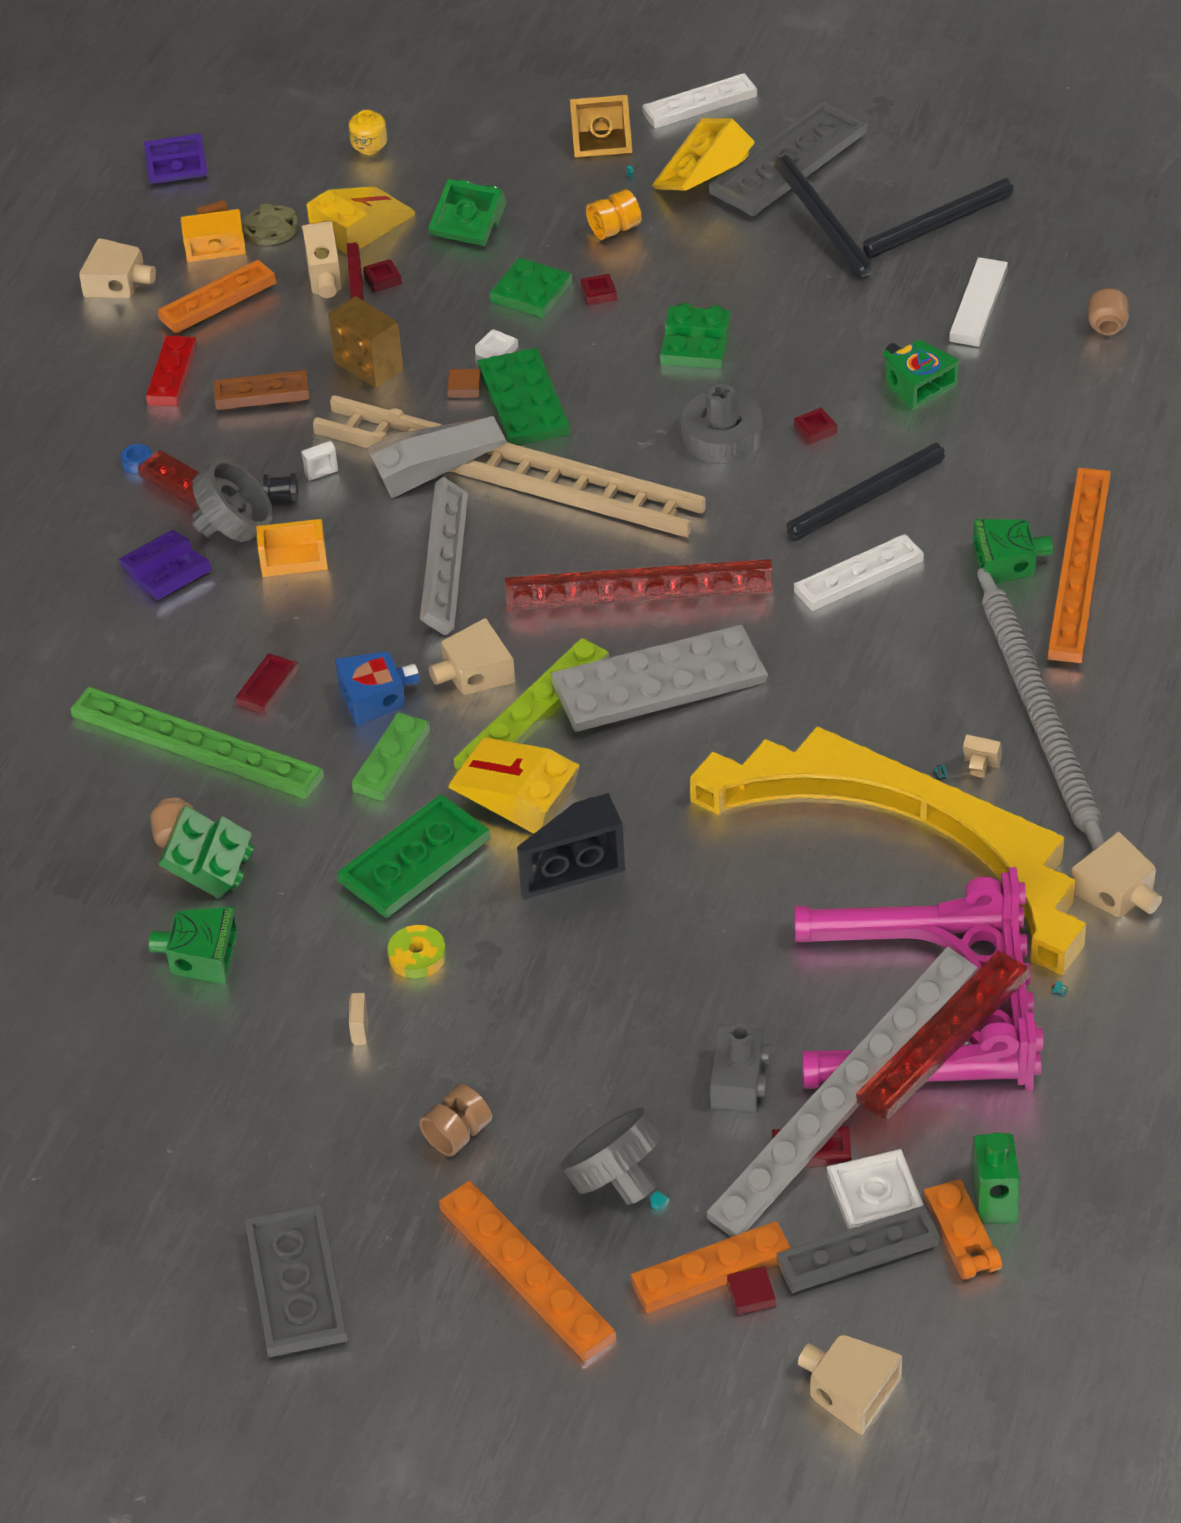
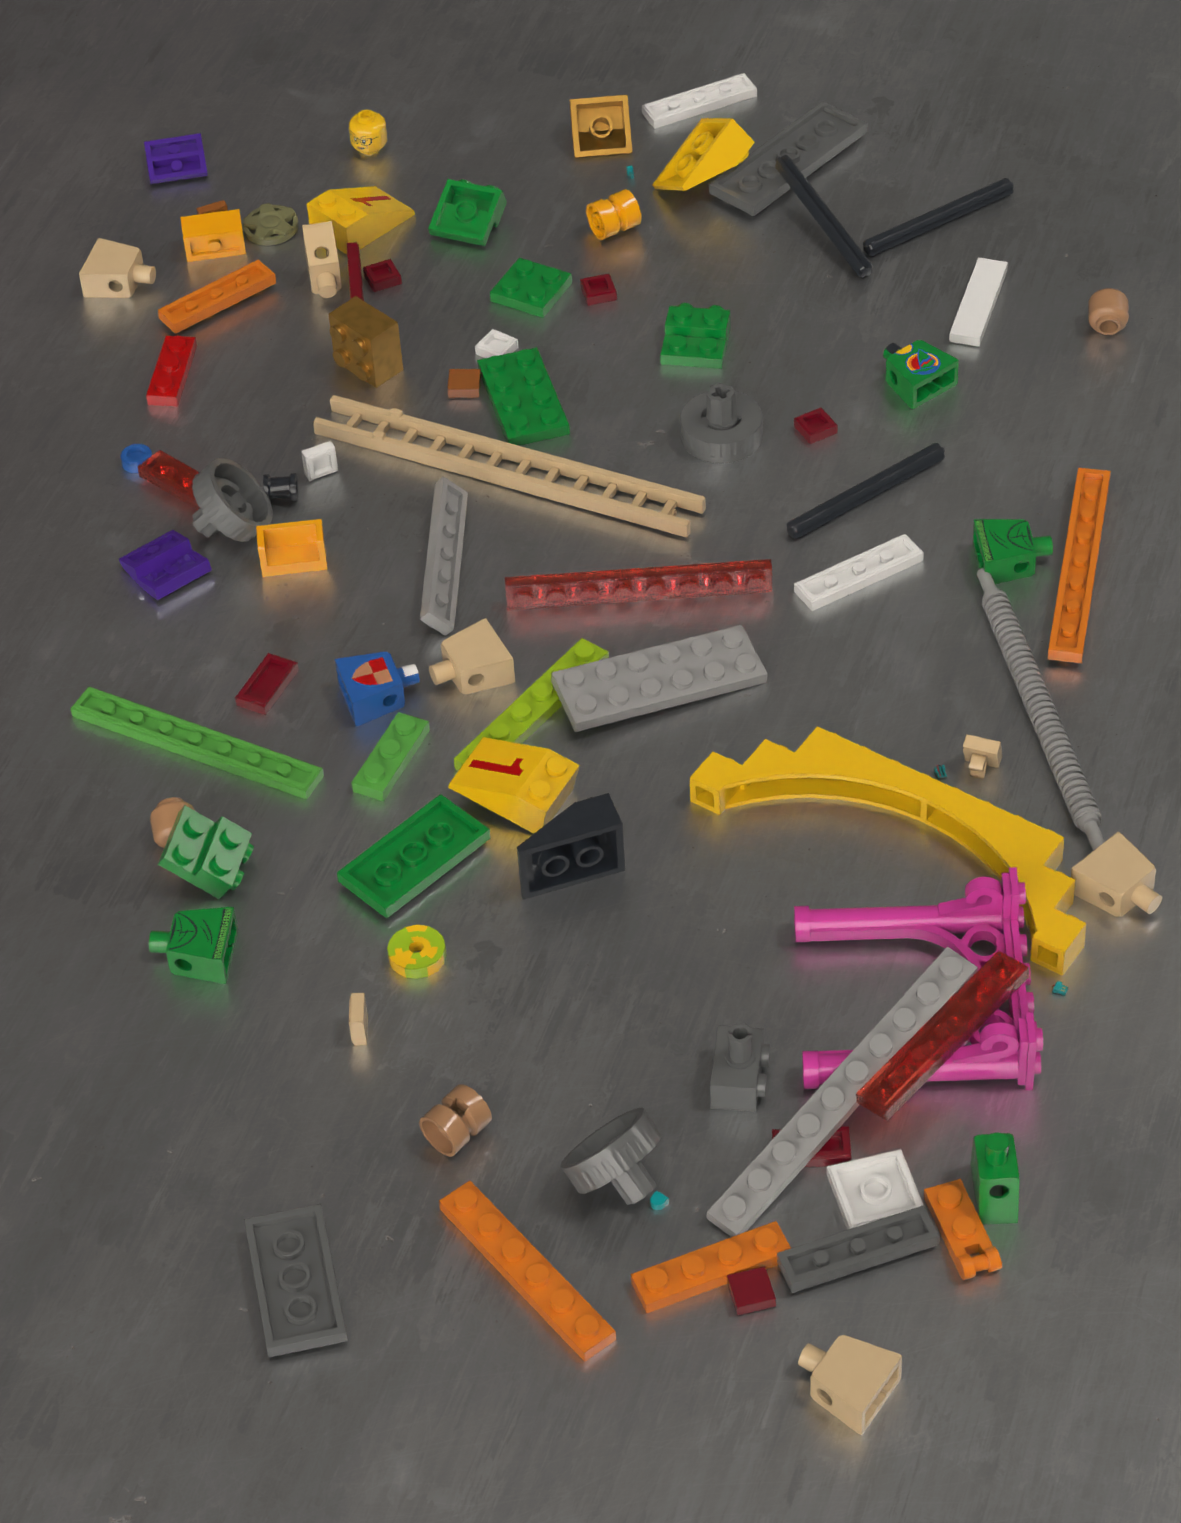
(261, 389): dark orange plate -> none
(424, 454): light grey wedge -> none

